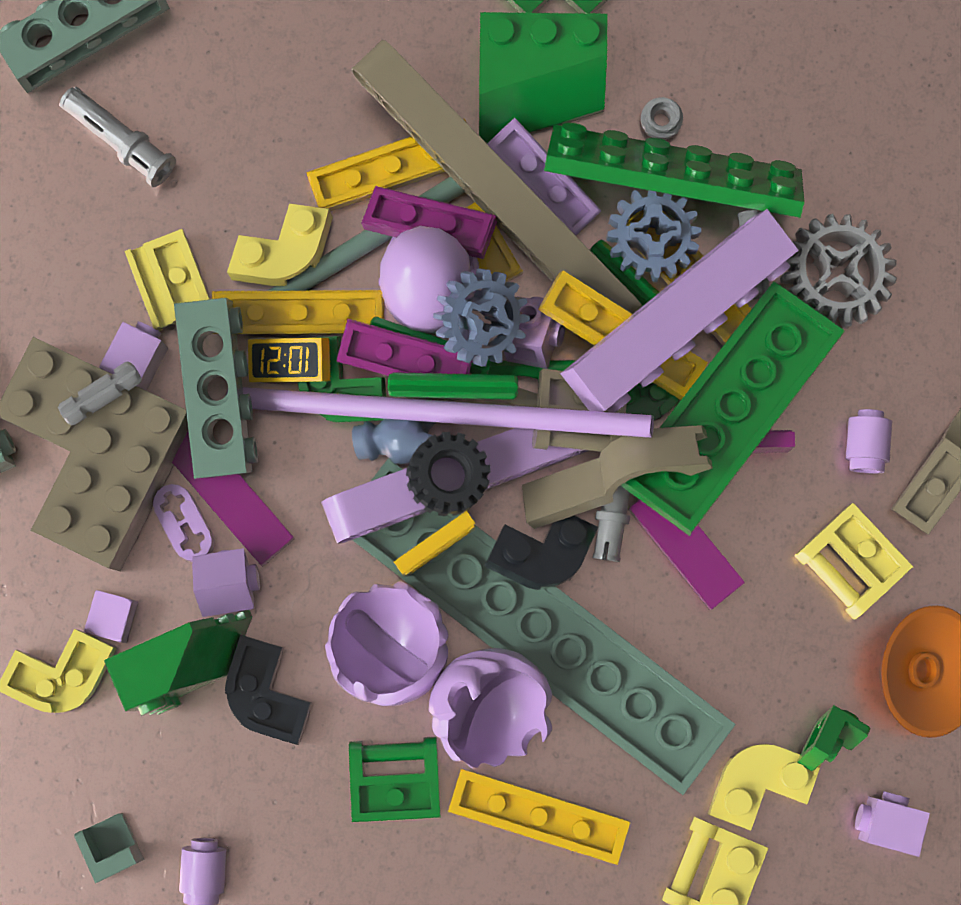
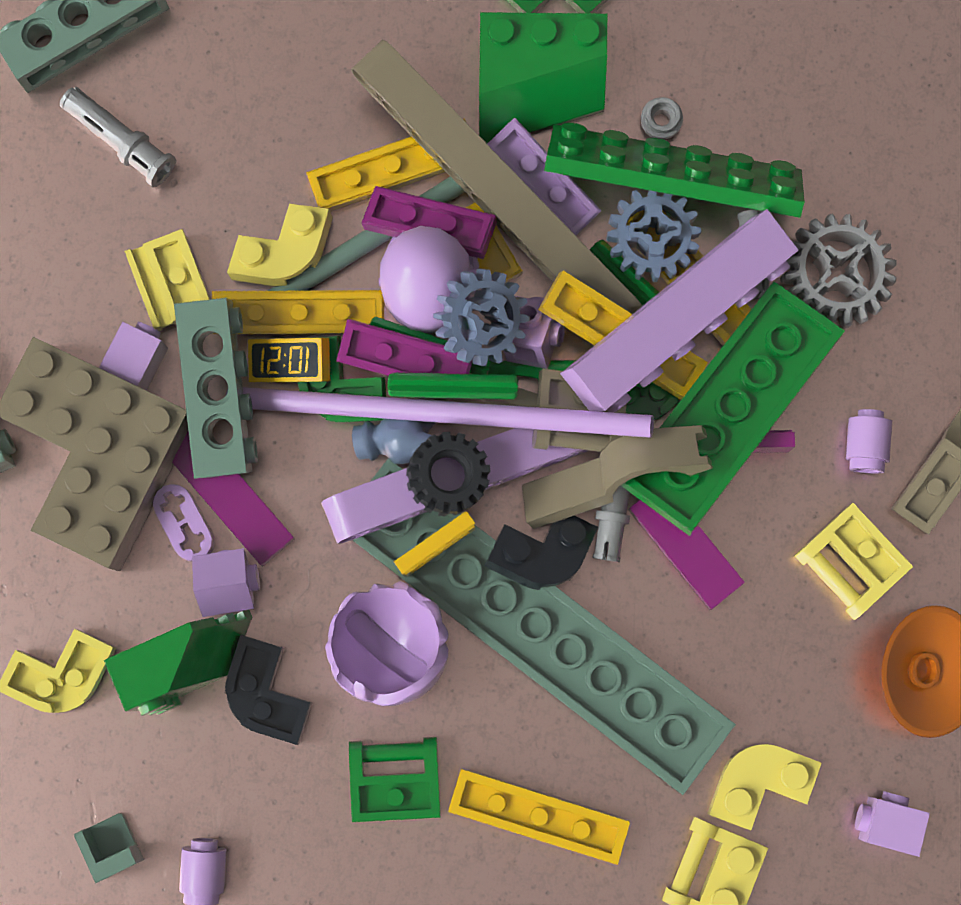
(99, 393): light grey axle -> none
(111, 616): lavender slope -> none
(489, 706): lavender piece -> none
(829, 734): green bracket -> none

